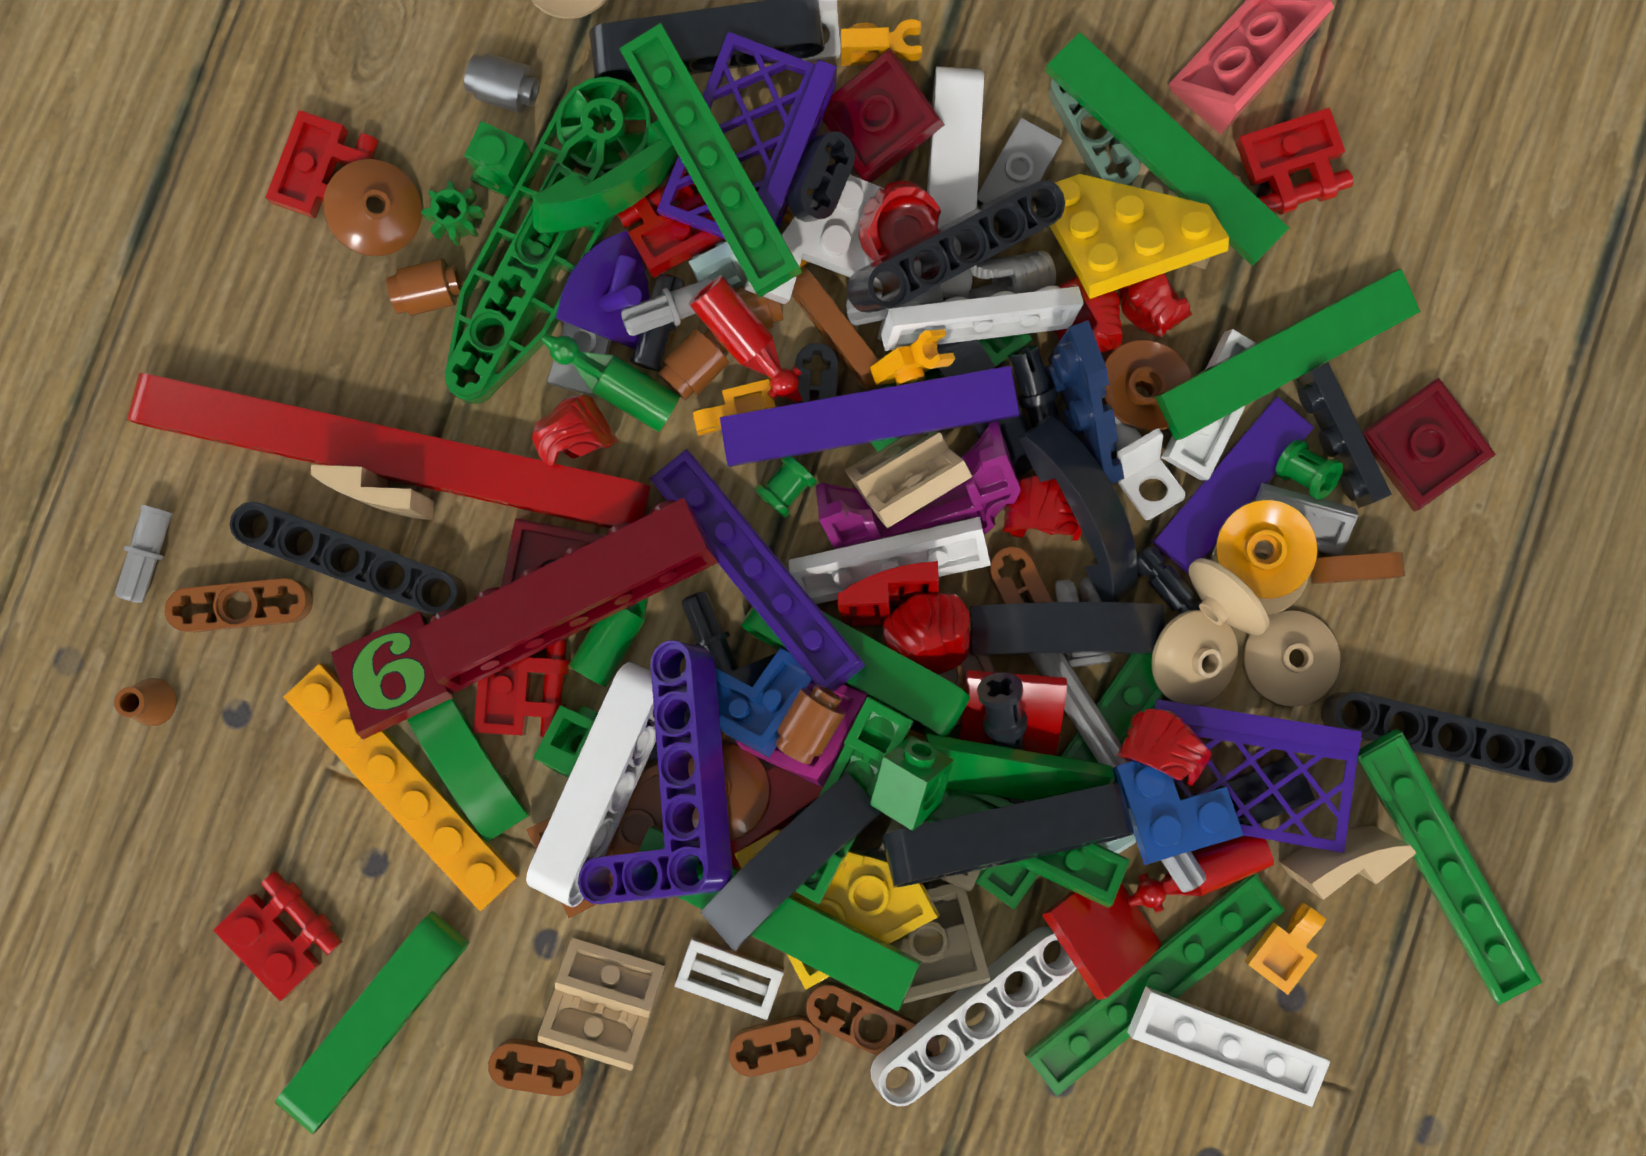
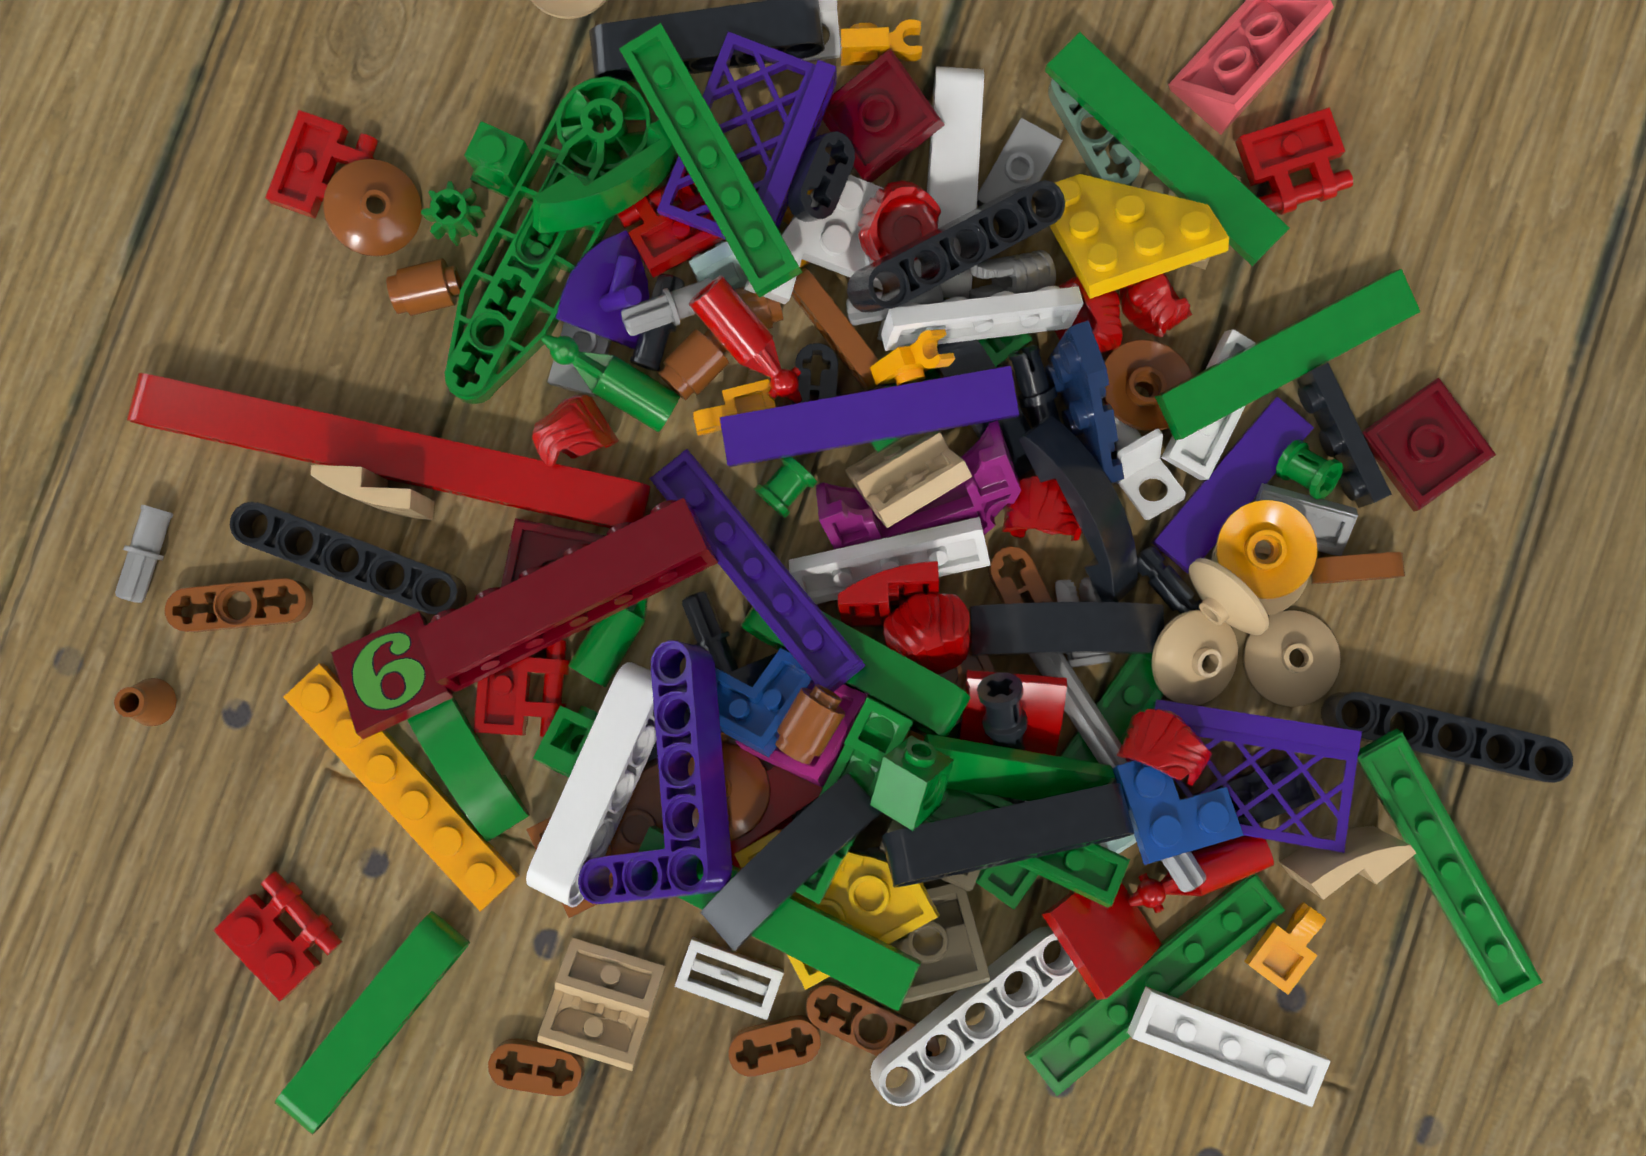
(501, 82): flat silver brick -> none

